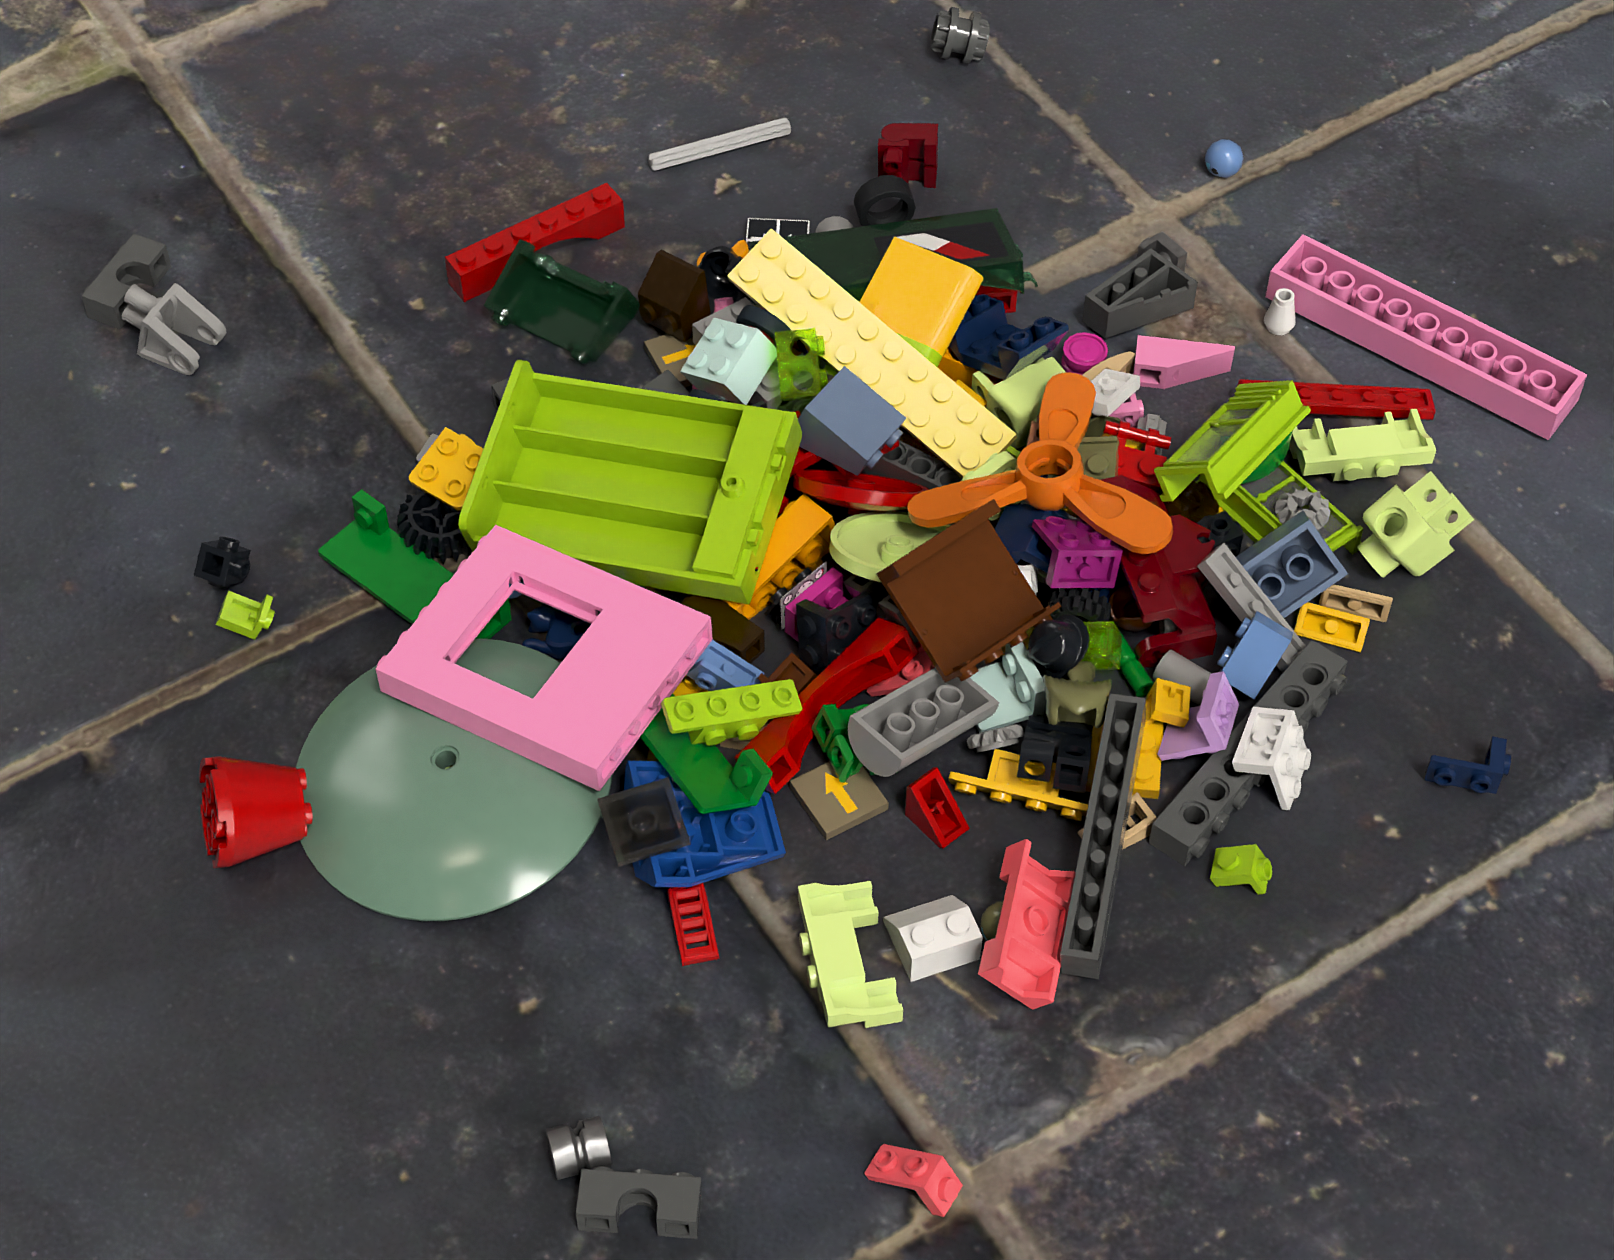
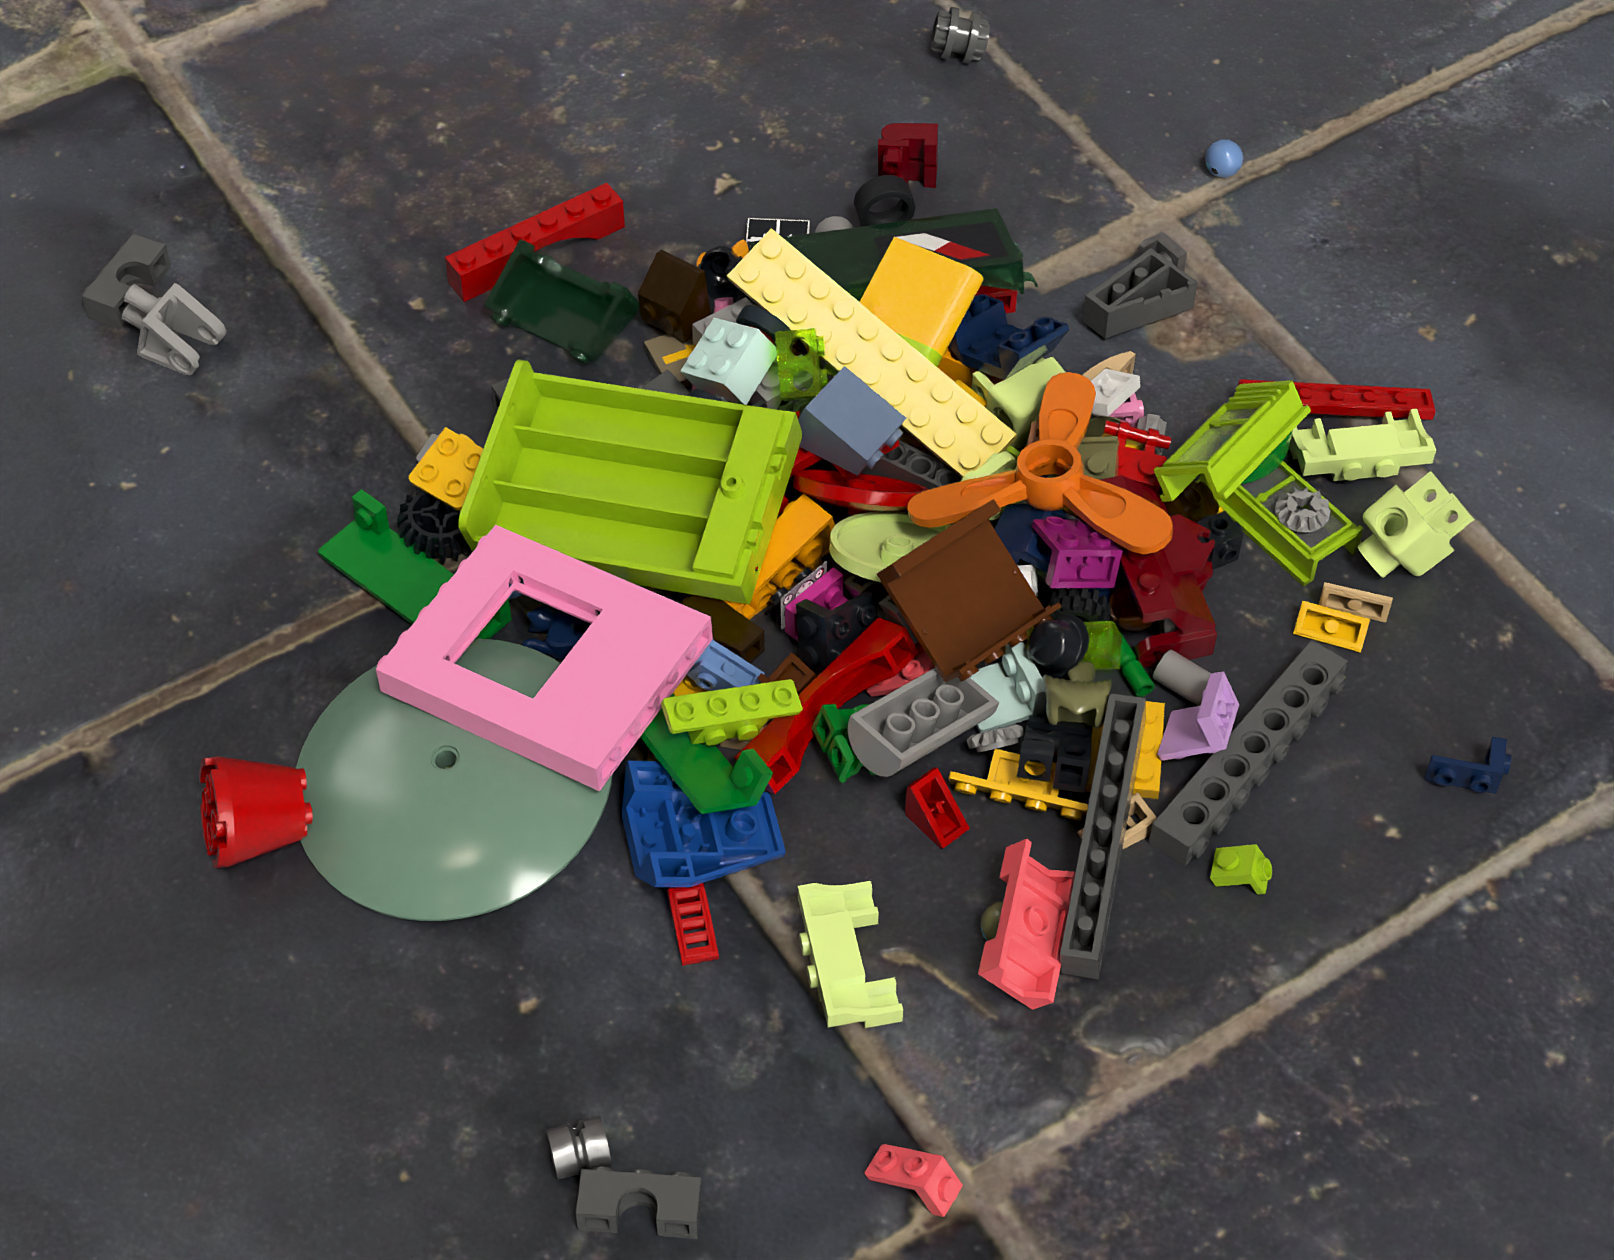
(223, 562): black brick -> none
(245, 615): lime bracket -> none
(643, 822): clear smoke slope -> none
(719, 144): axle -> none
(836, 804): dark tan tile -> none
(935, 937): white slope -> none
(1083, 352): dark pink wheel -> none
(1169, 702): yellow bracket -> none
(1175, 362): bright pink slope -> none
(1245, 595): light grey plate -> none
(1255, 653): medium blue brick -> none
(1274, 747): white bracket -> none
(1281, 313): white cone -> none
(1292, 564): sand blue slope -> none
(1428, 337): bright pink brick -> none

